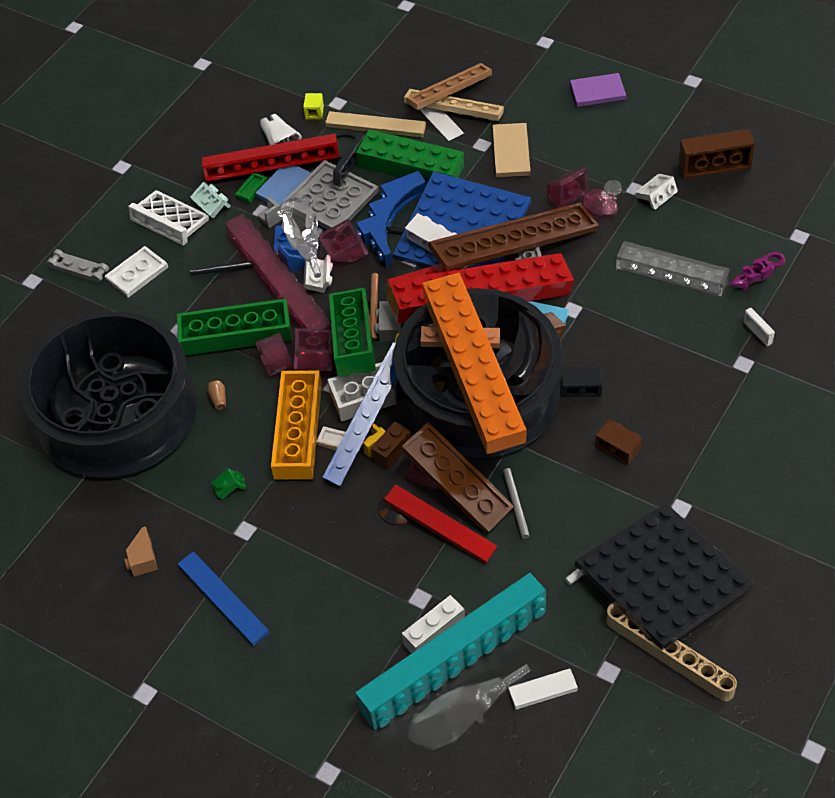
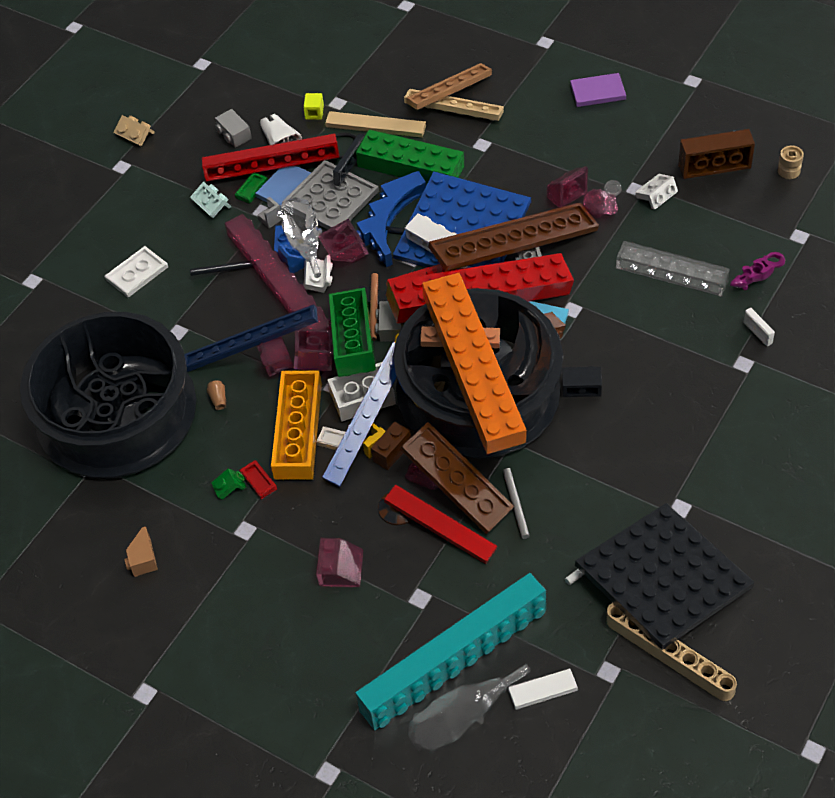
(77, 266): light grey plate -> none
(132, 130): none -> tan bracket
(162, 224): white fence -> none
(223, 599): blue tile -> none
(233, 128): none -> light grey brick
(233, 326): green brick -> none
(251, 337): none -> dark blue tile
(258, 479): none -> red tile
(339, 563): none -> clear pink slope
(433, 624): white brick -> none
(442, 122): white sticker -> none
(511, 150): tan tile -> none
(618, 442): reddish brown brick -> none
(790, 162): none -> tan wheel

